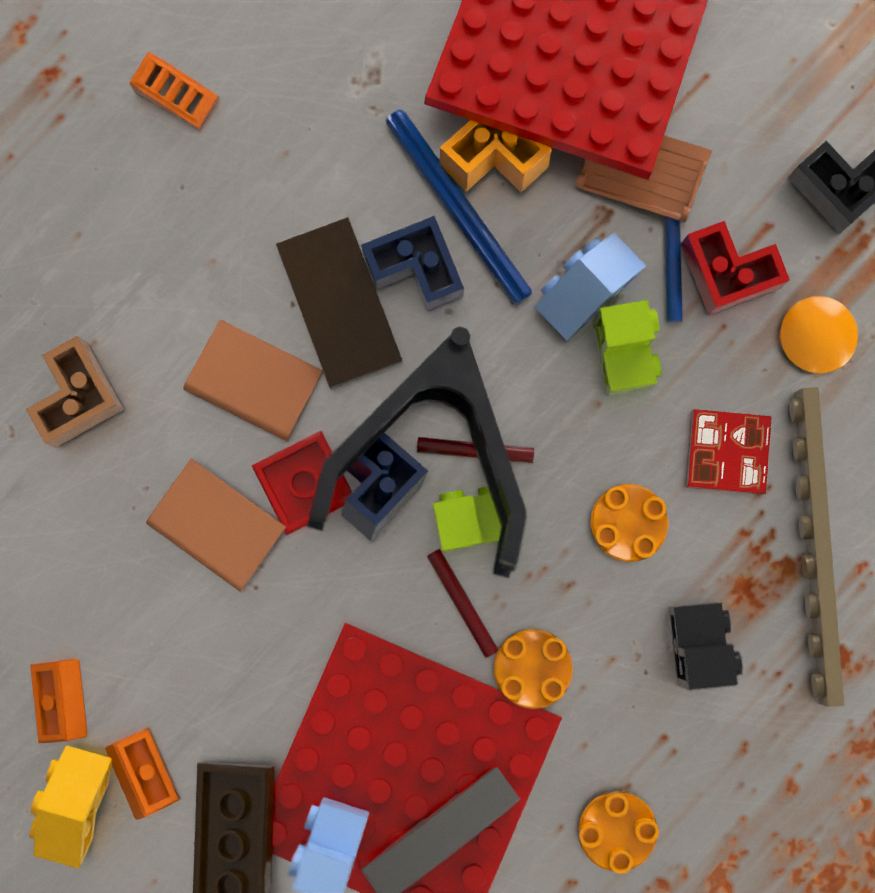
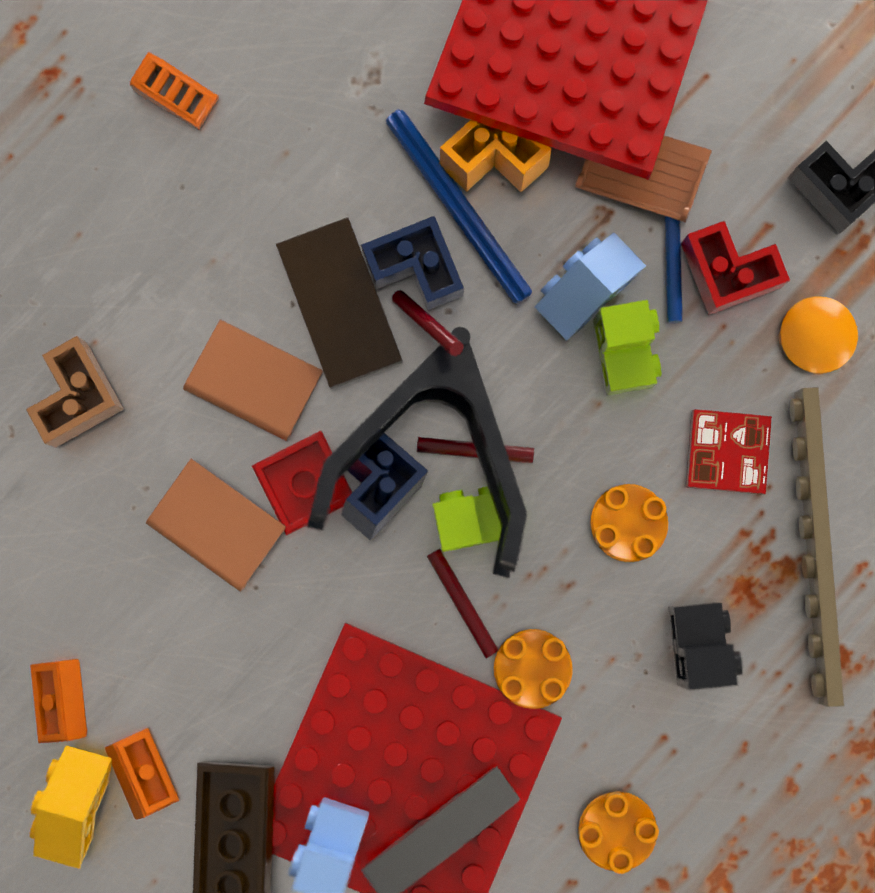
(427, 323): none -> dark red bar

